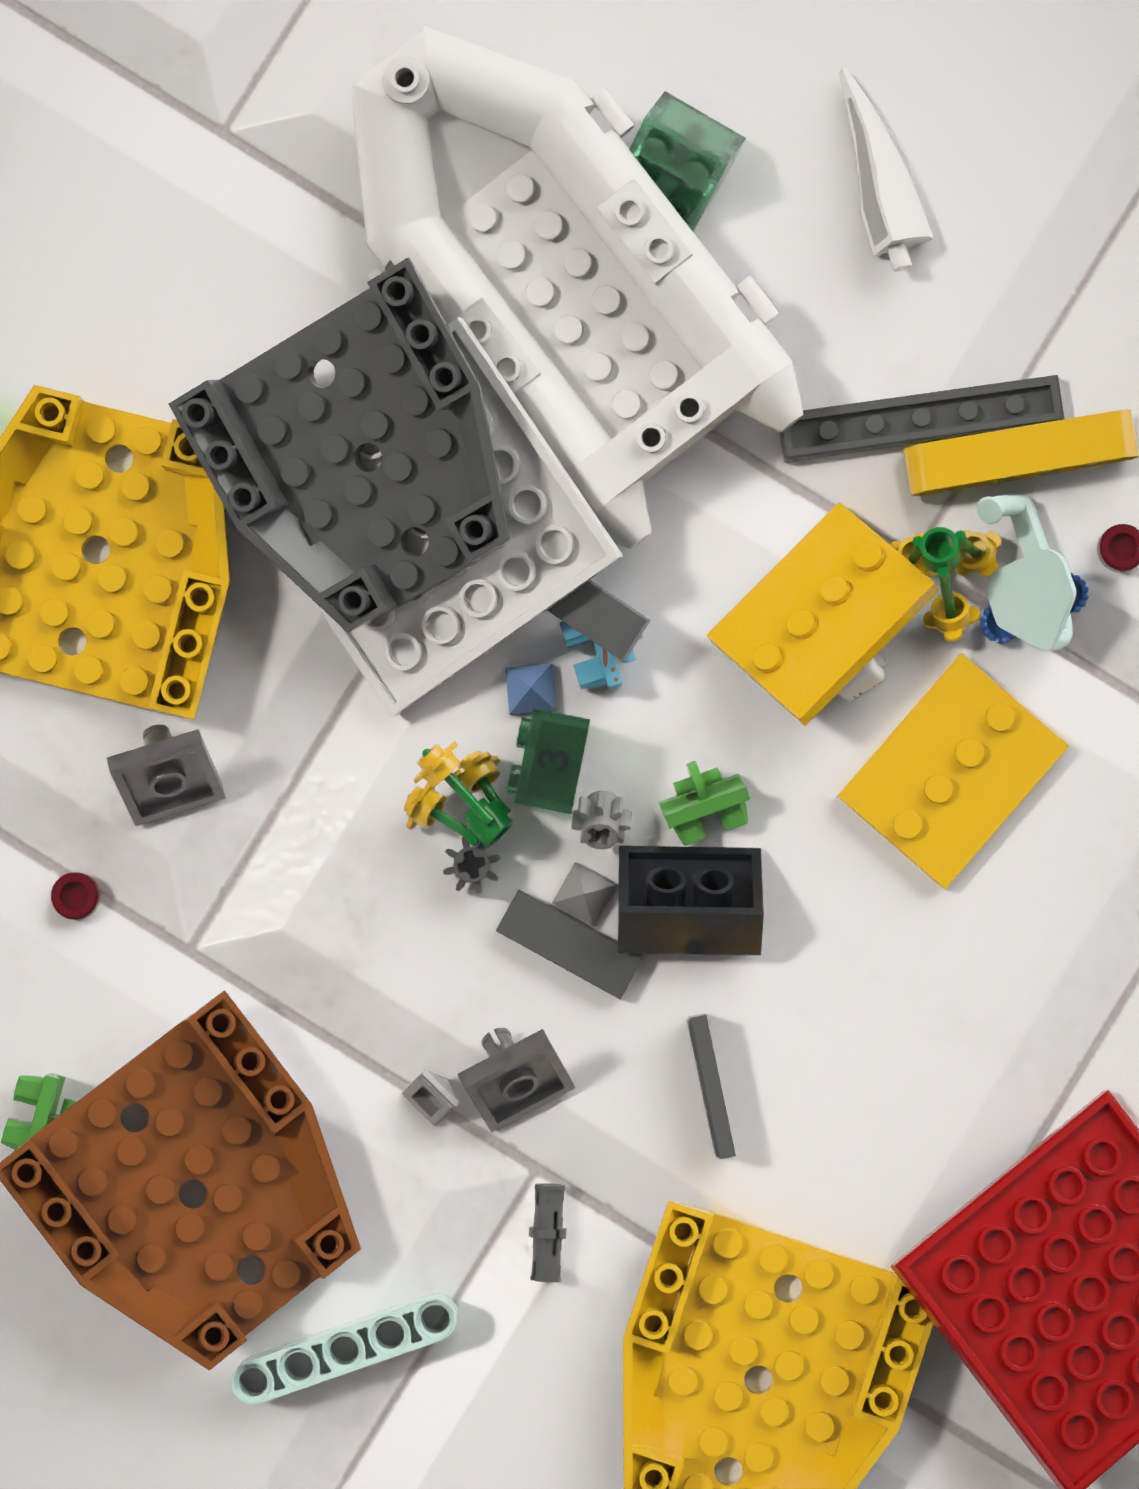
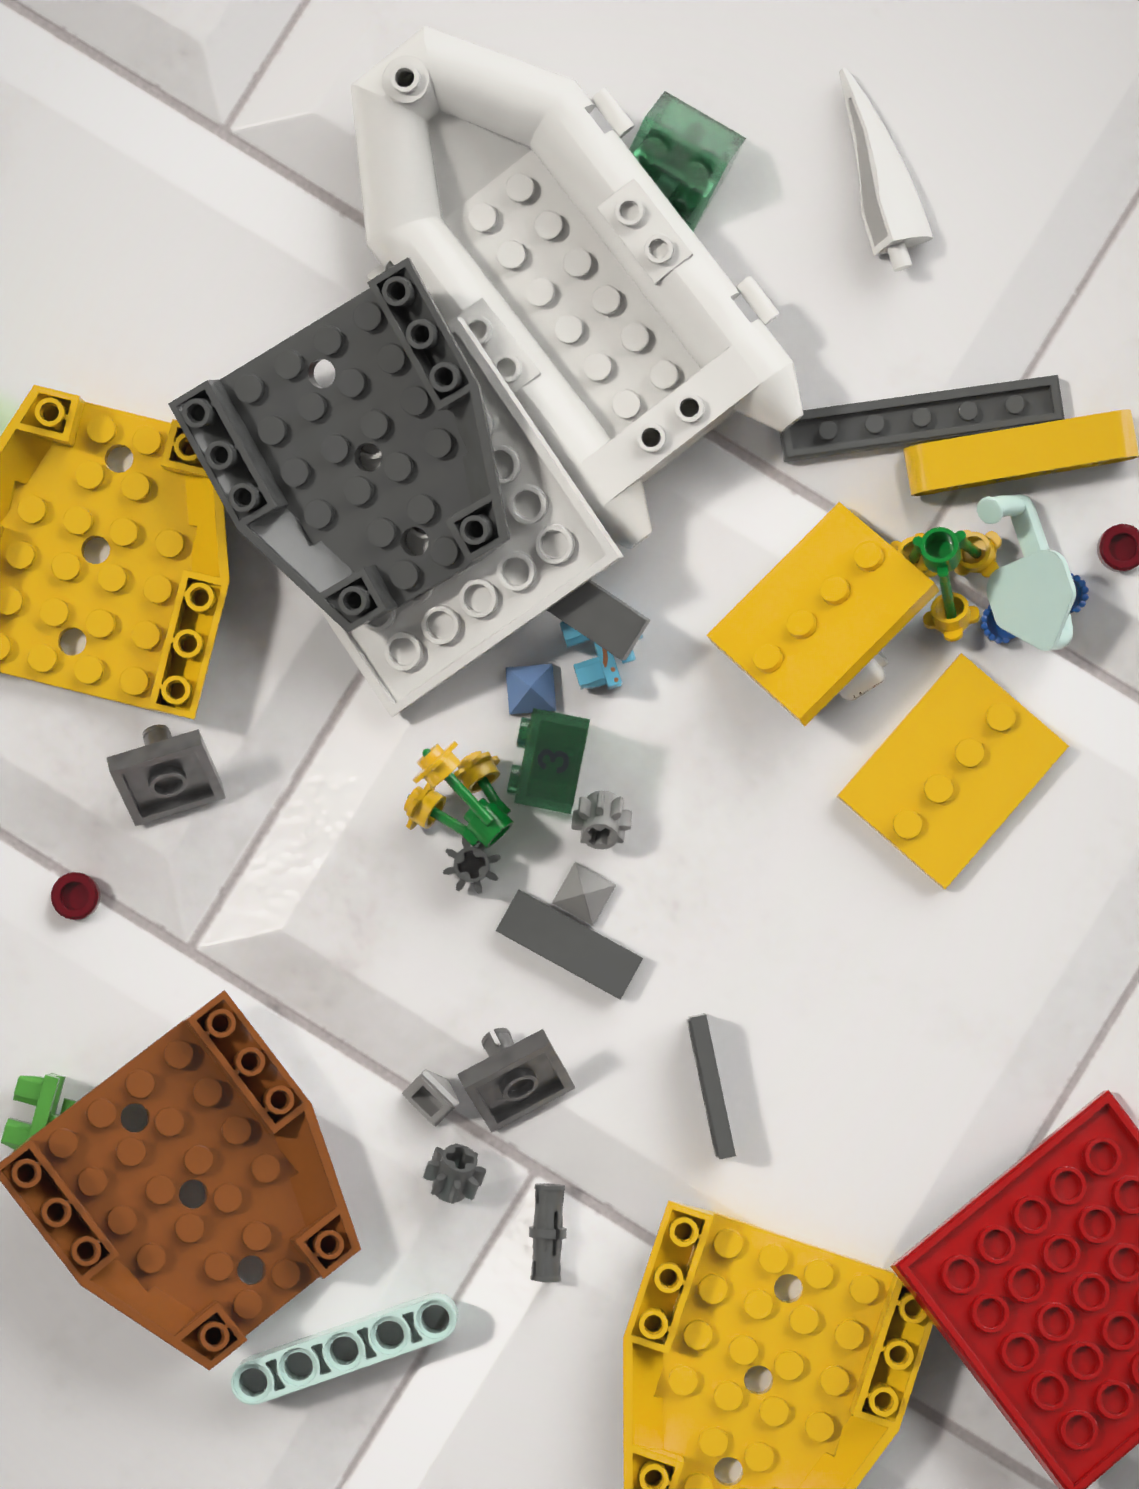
(454, 1173): none -> dark grey gear
(690, 900): black slope -> none
(701, 796): bright green hips -> none

